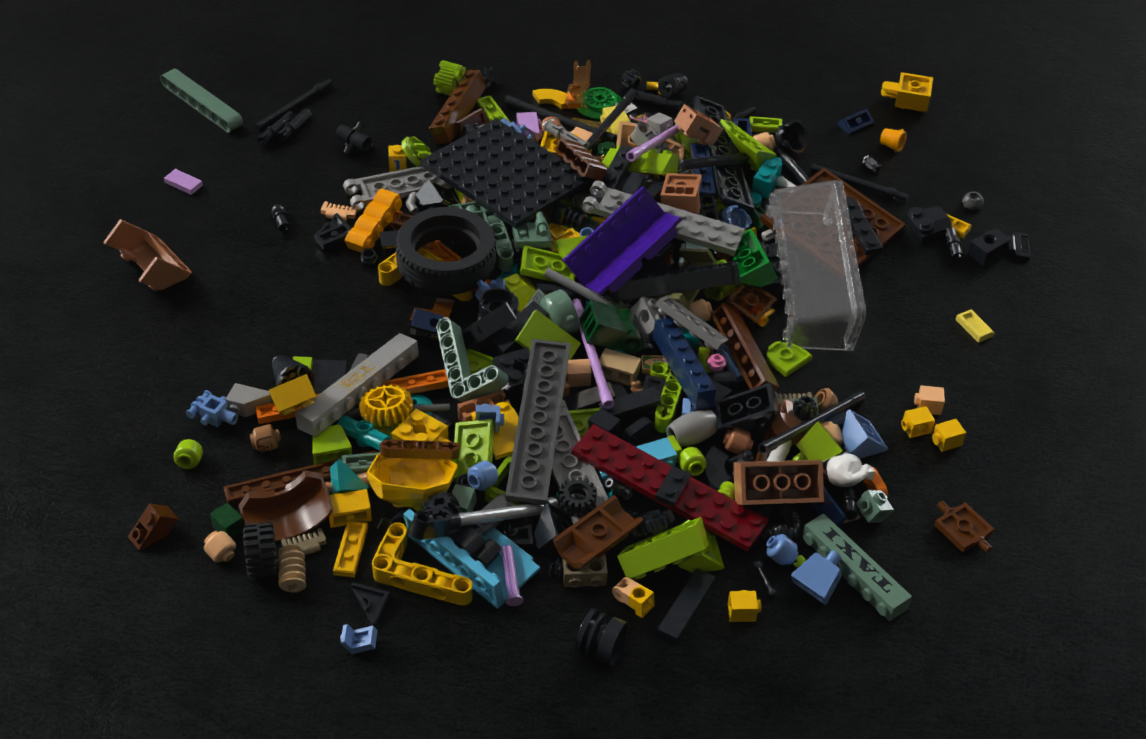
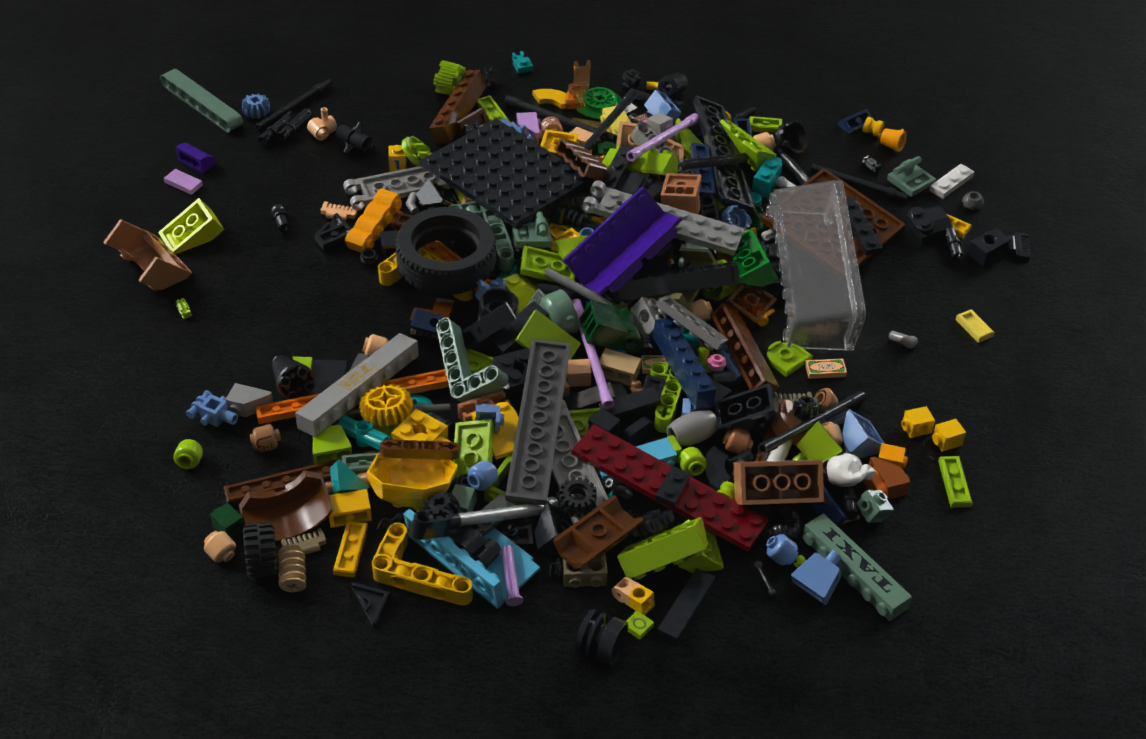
(152, 526): reddish brown slope -> none
(183, 308): none -> lime piece
(191, 228): none -> neon yellow slope
(195, 157): none -> dark purple brick
(255, 106): none -> medium blue gear
(293, 395): yellow slope -> none
(322, 127): none -> light nougat piece
(358, 640): medium blue bracket -> none
(373, 343): none -> light nougat head
(521, 63): none -> teal plate
(560, 132): light grey pin -> none
(639, 625): none -> lime tile
(661, 103): none -> medium blue brick
(698, 126): nougat piece -> none
(743, 606): yellow brick -> none
(825, 368): none -> light nougat tile
(873, 127): none -> yellow wheel
(893, 455): none -> light orange brick
(893, 477): none -> dark orange slope
(907, 341): none -> light grey arm
(911, 92): yellow brick -> none
(911, 177): none -> sand green plate
(931, 397): light nougat brick -> none
(951, 181): none -> white plate
(955, 481): none -> lime tile
(964, 527): reddish brown plate -> none

